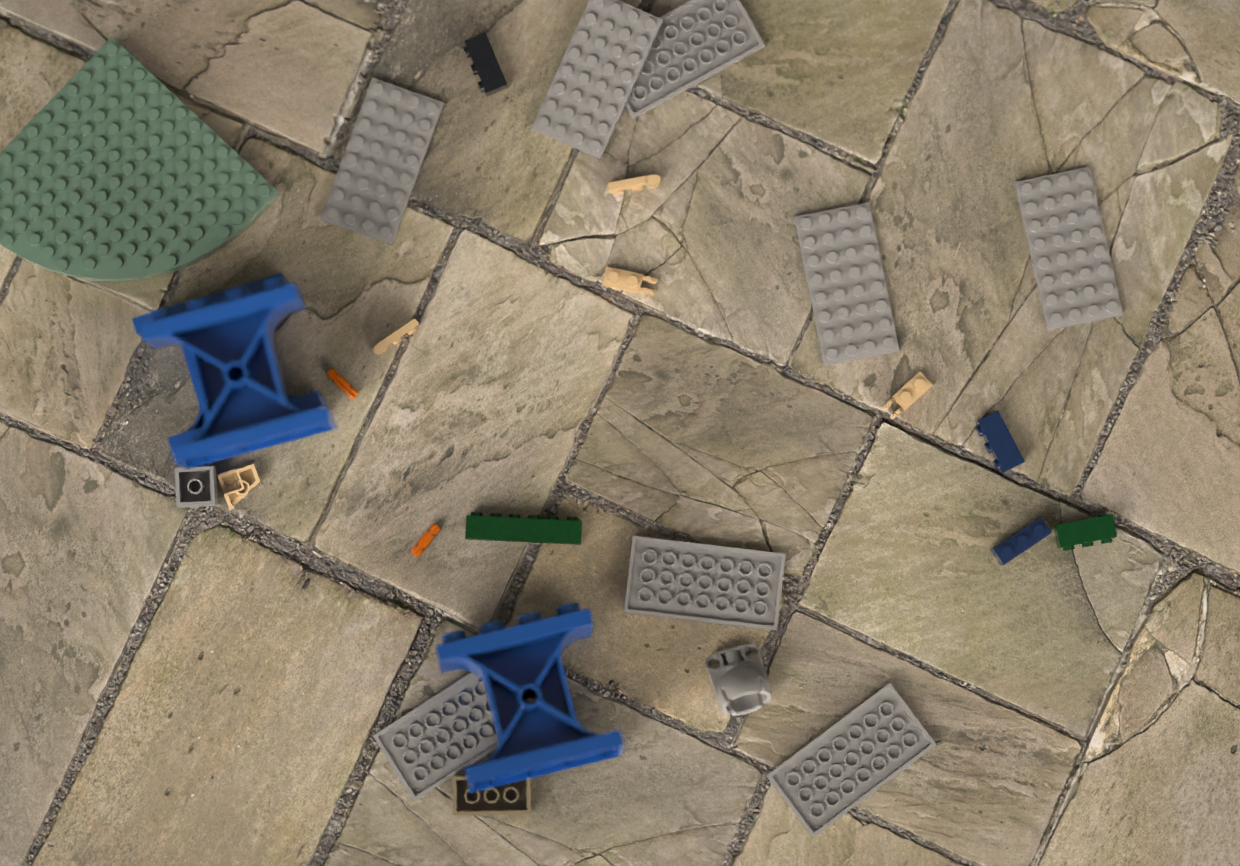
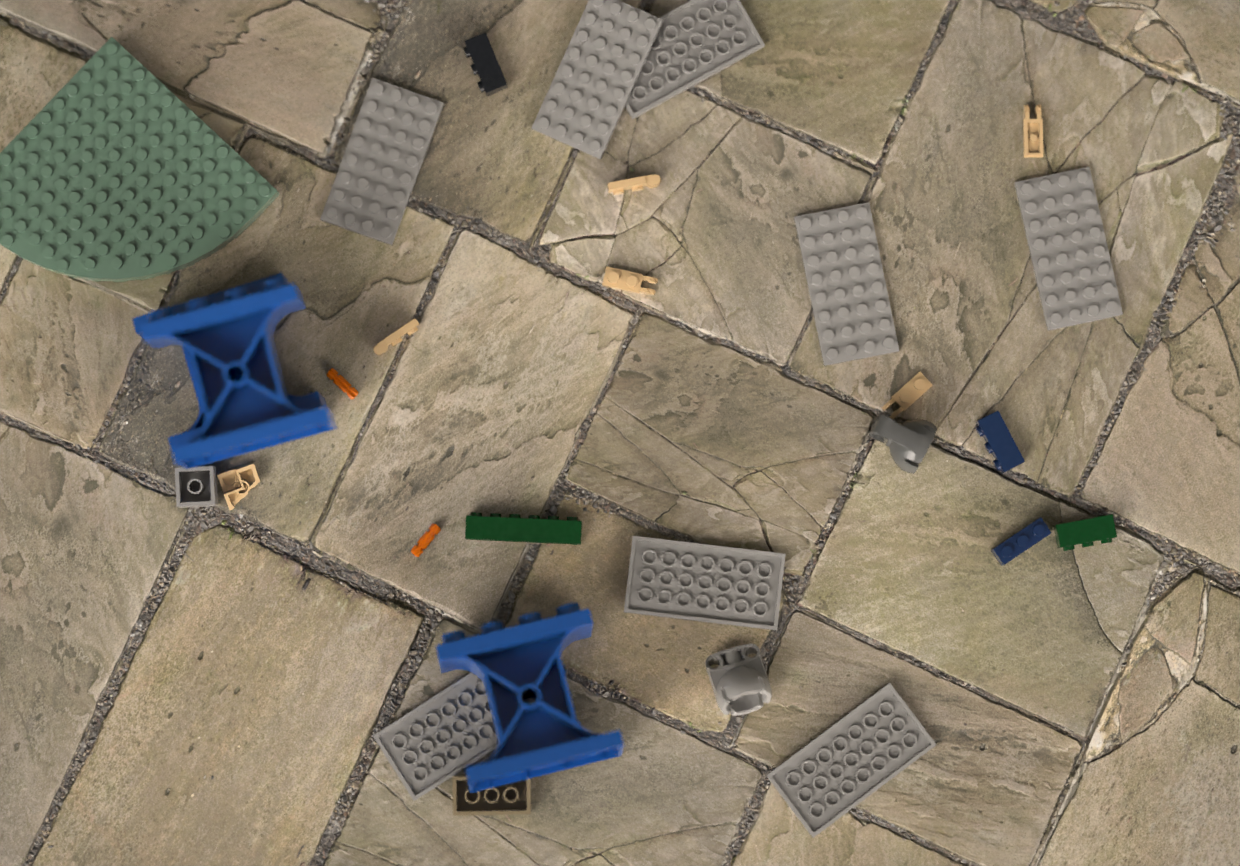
(905, 440): none -> dark grey piece
(1032, 134): none -> tan hinge

